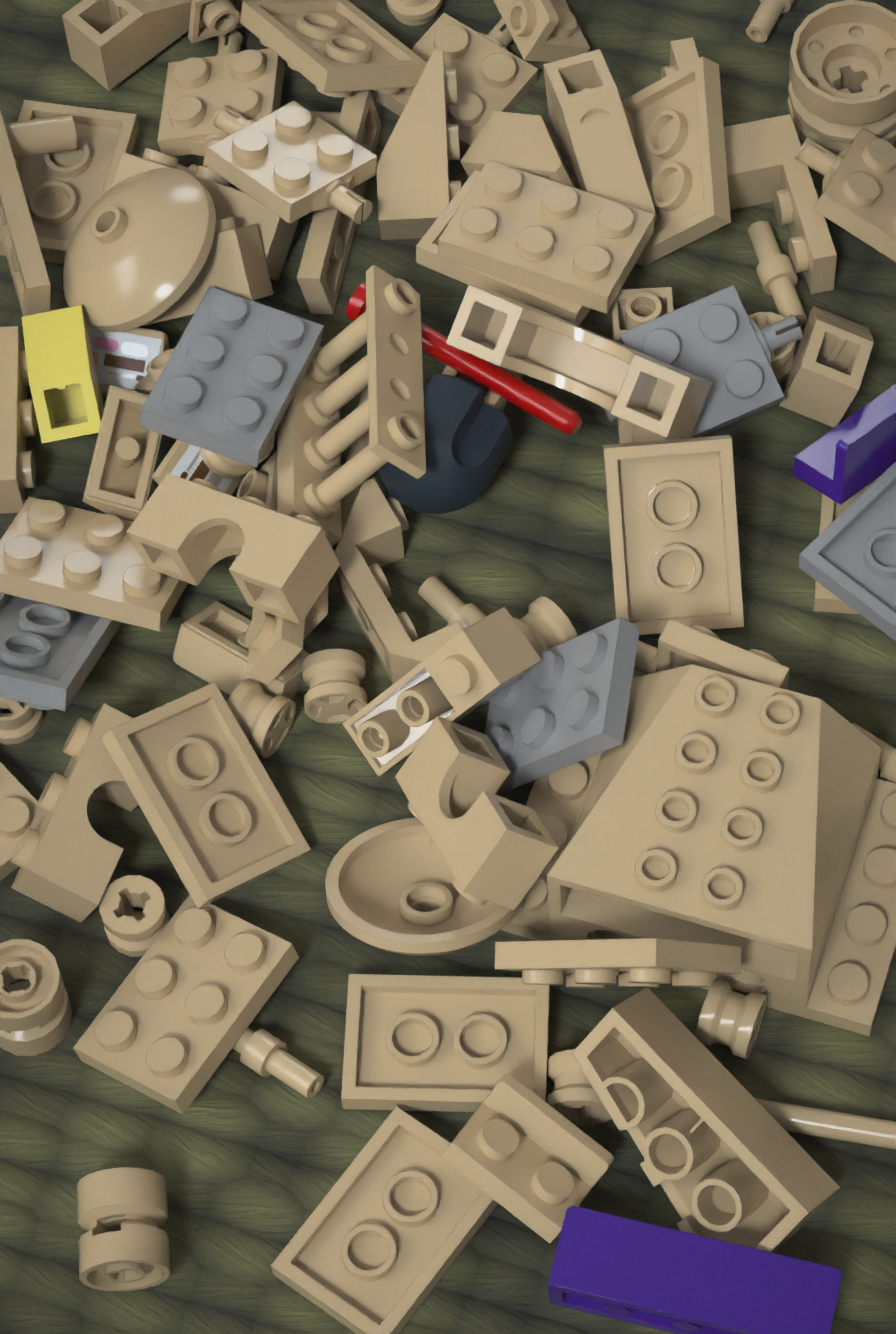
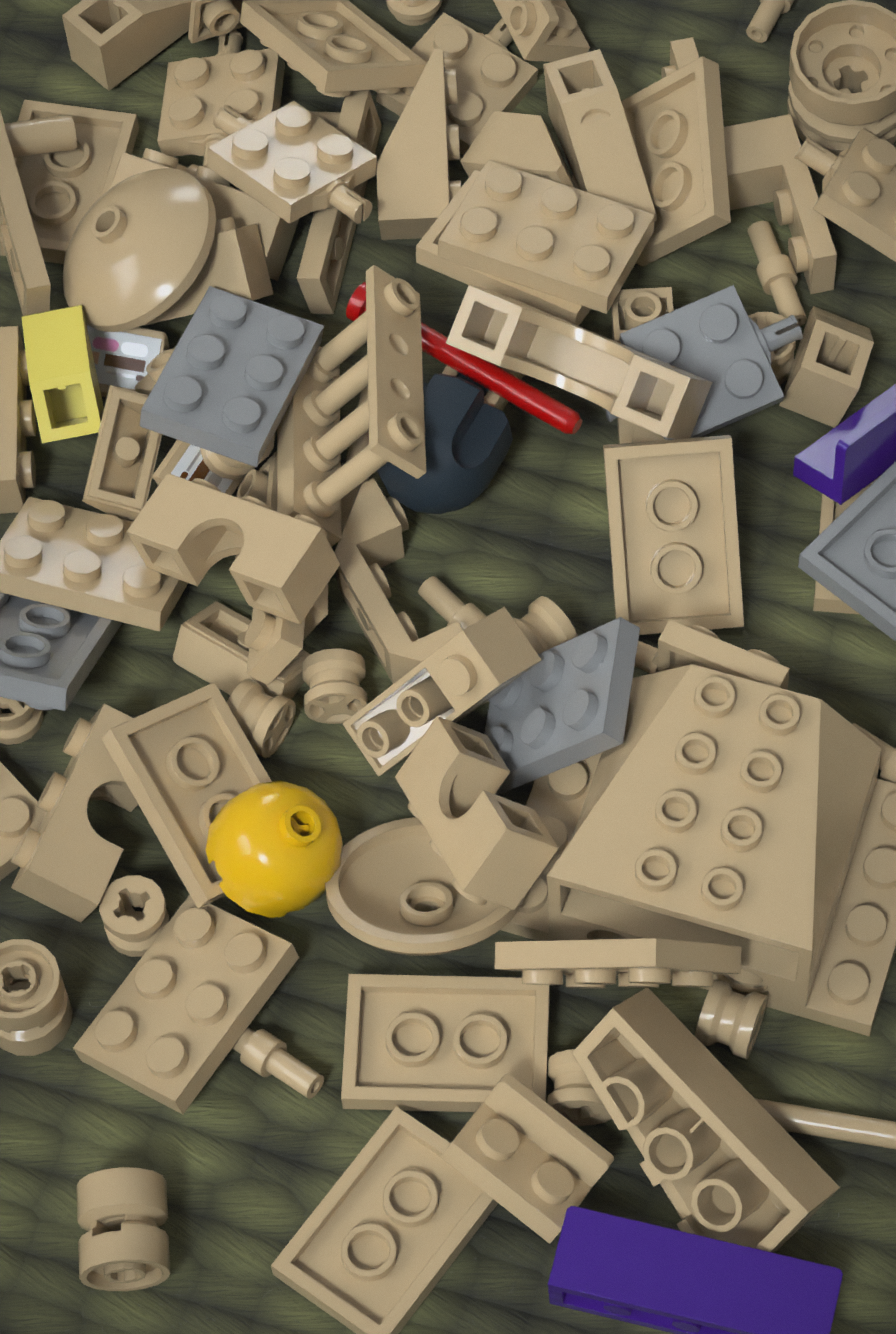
(275, 848): none -> yellow cylinder

